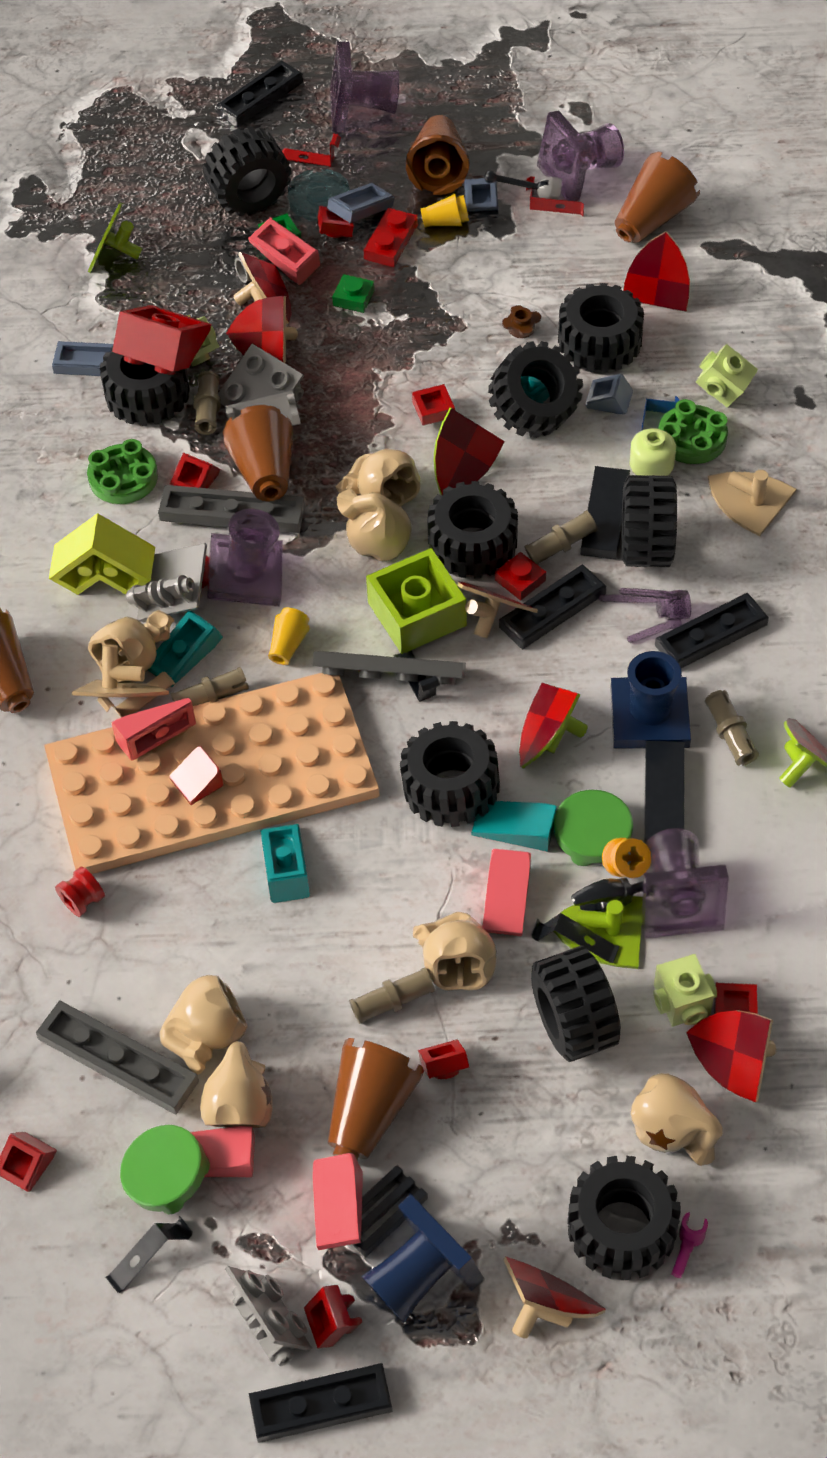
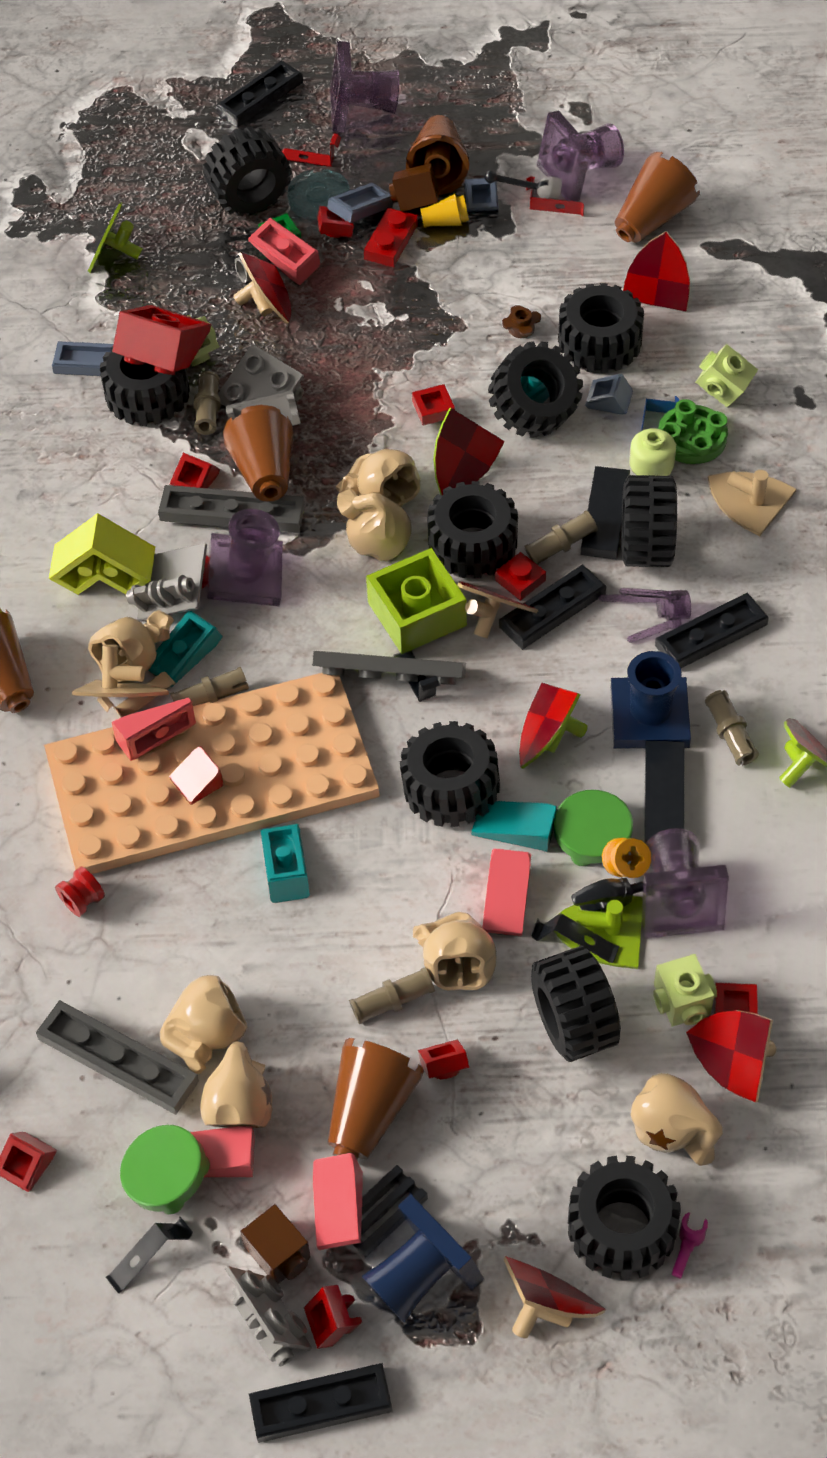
(122, 472): bright green tile -> none
(264, 326): shield -> none
(276, 1245): none -> reddish brown brick
(288, 633): yellow cone -> none
(353, 293): green plate -> none
(414, 187): none -> reddish brown brick

